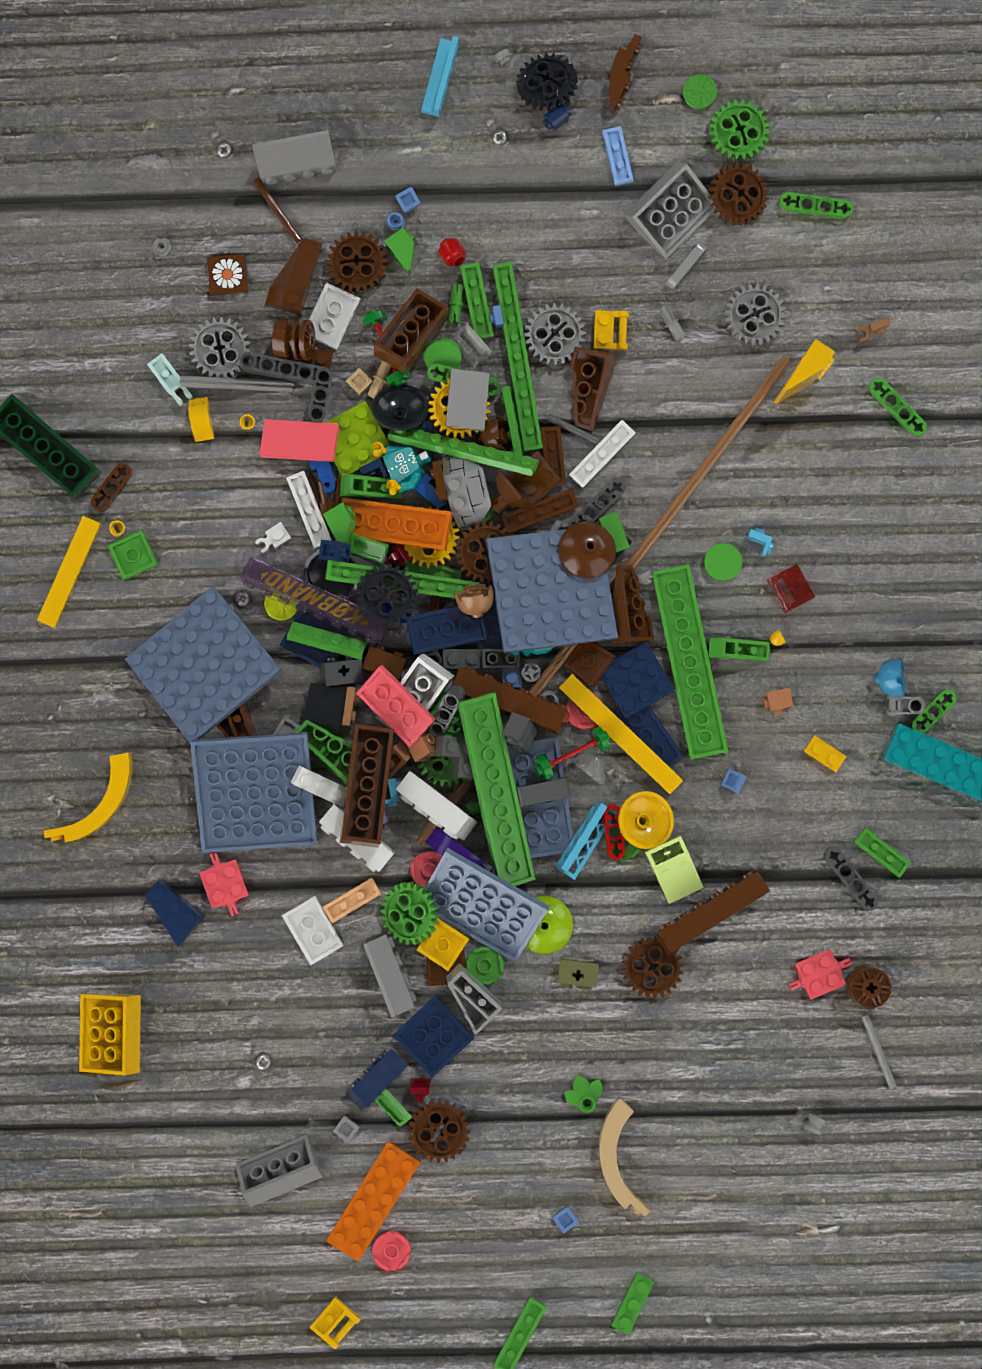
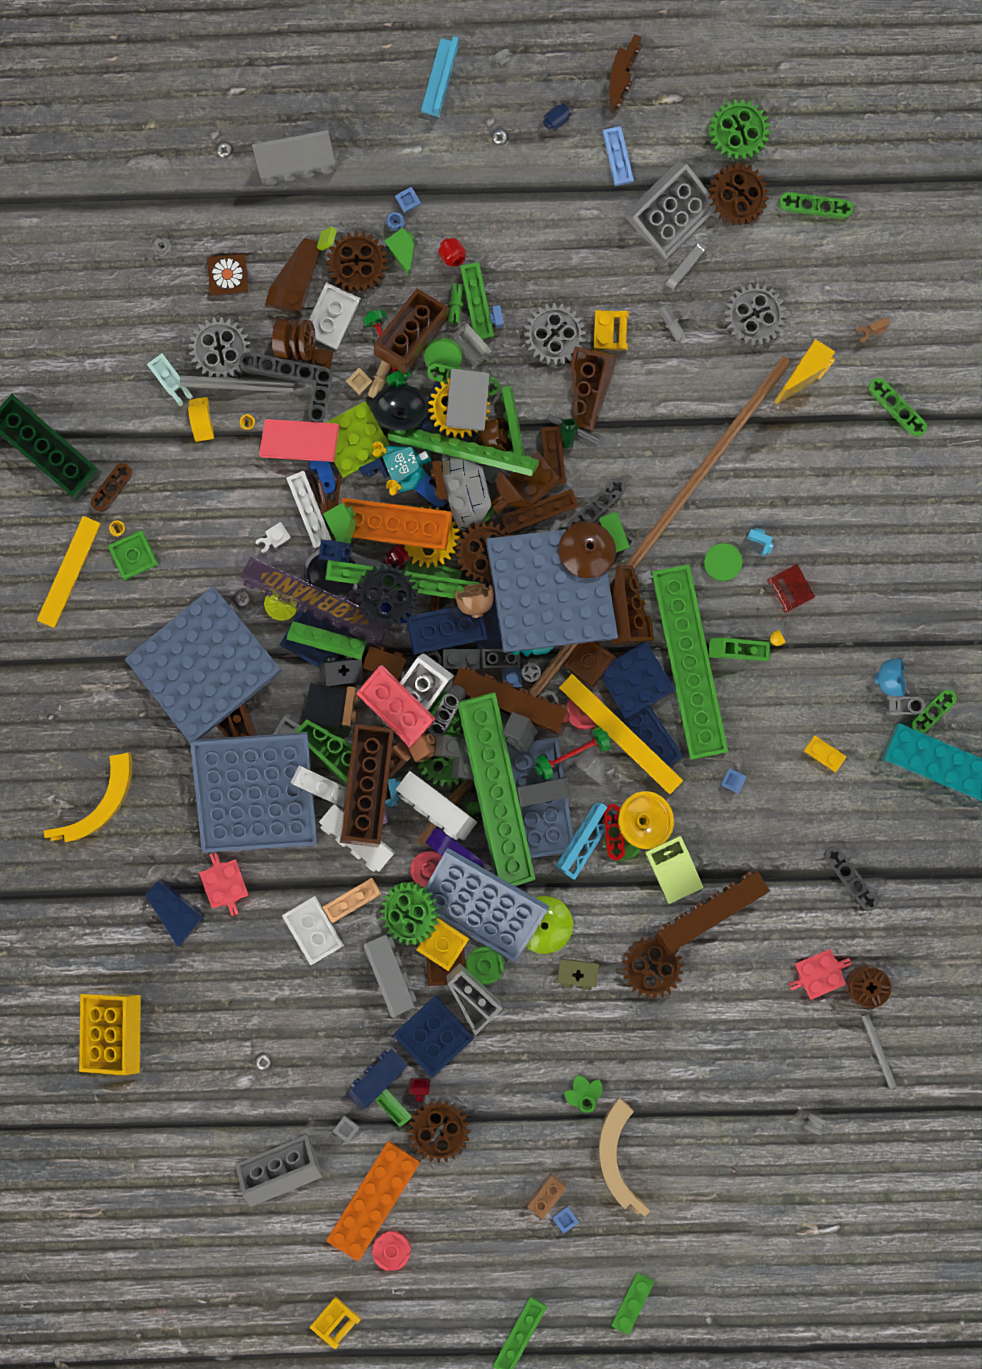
(277, 210): reddish brown bar -> none
(326, 238): none -> lime tile
(366, 487): bright green slope -> none
(368, 548): bright green tile -> none
(517, 357): bright green plate -> none
(546, 1195): none -> medium nougat brick
(547, 82): black gear -> none
(568, 432): none -> dark green cone
(602, 454): white plate -> none
(700, 91): bright green wheel -> none
(778, 700): nougat brick -> none
(882, 852): bright green tile -> none

